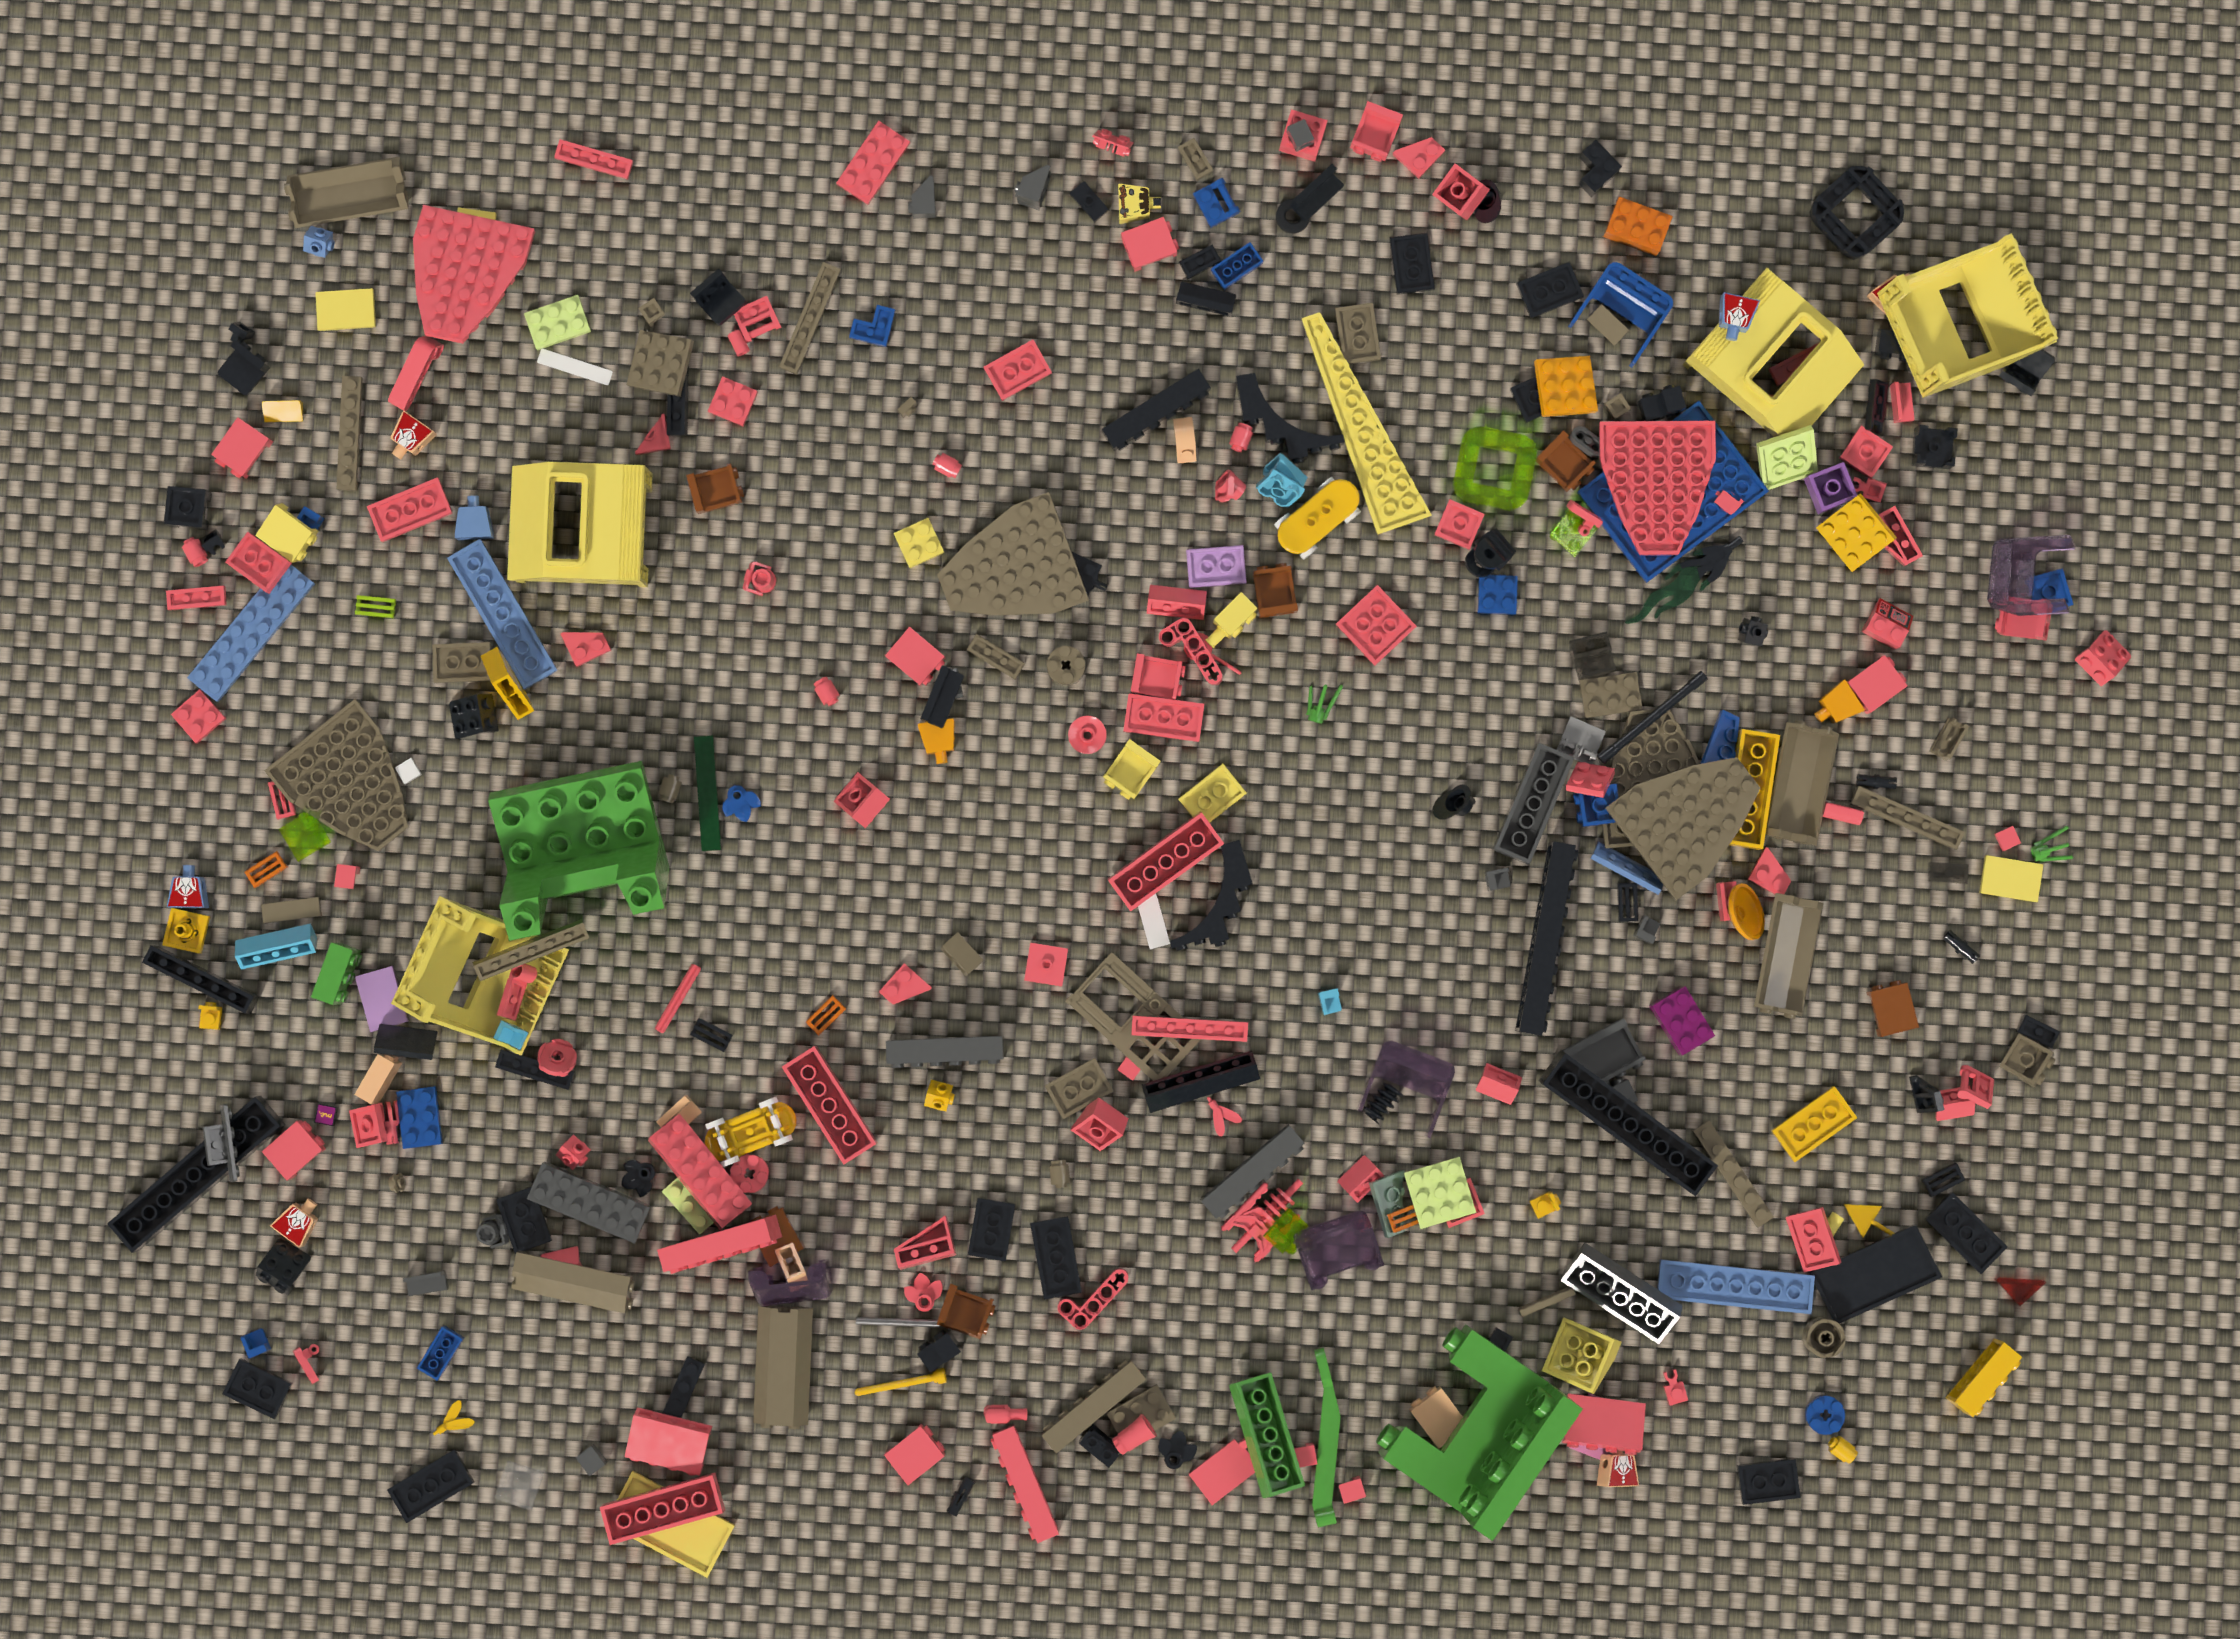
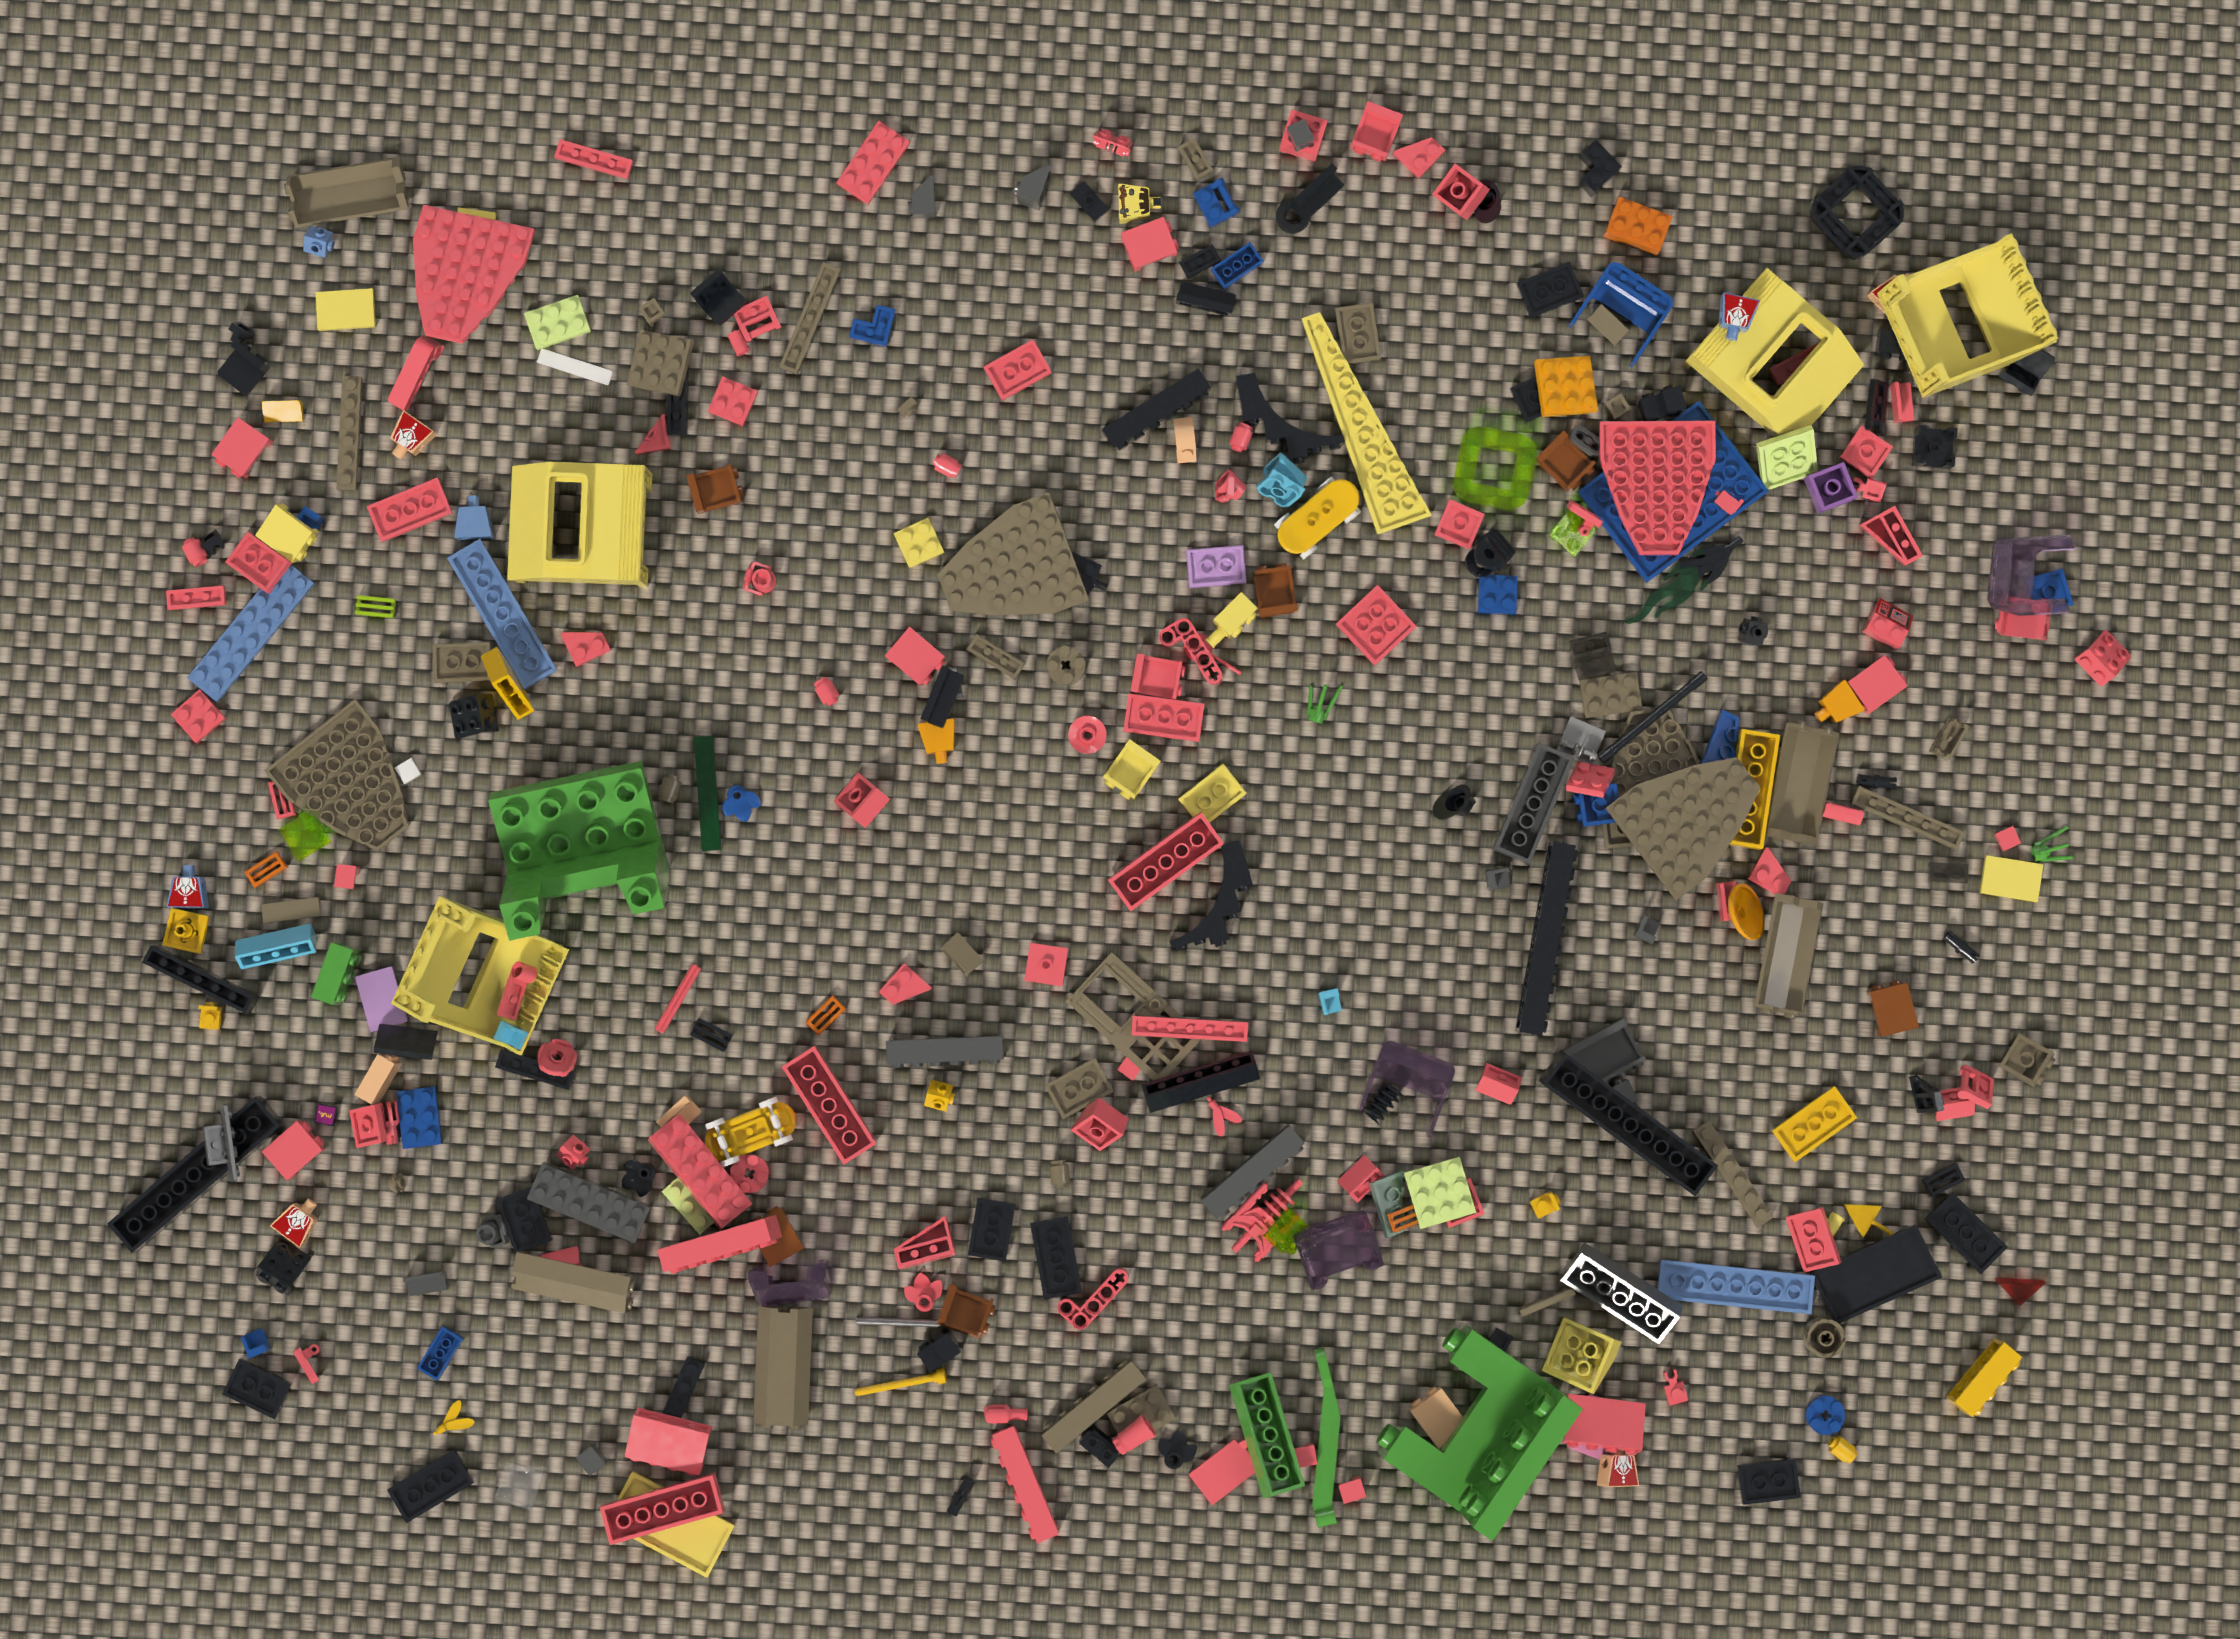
(186, 507): black panel -> none
(530, 950): dark tan plate -> none
(794, 1270): light nougat torso -> none
(915, 1454): coral panel -> none
(1153, 923): white sticker -> none
(1176, 602): coral panel -> none
(1412, 263): black tile -> none
(1627, 868): medium blue plate -> none
(1627, 902): black tile -> none
(1682, 1020): magenta brick -> none
(1856, 532): yellow plate -> none
(2038, 1031): black plate -> none

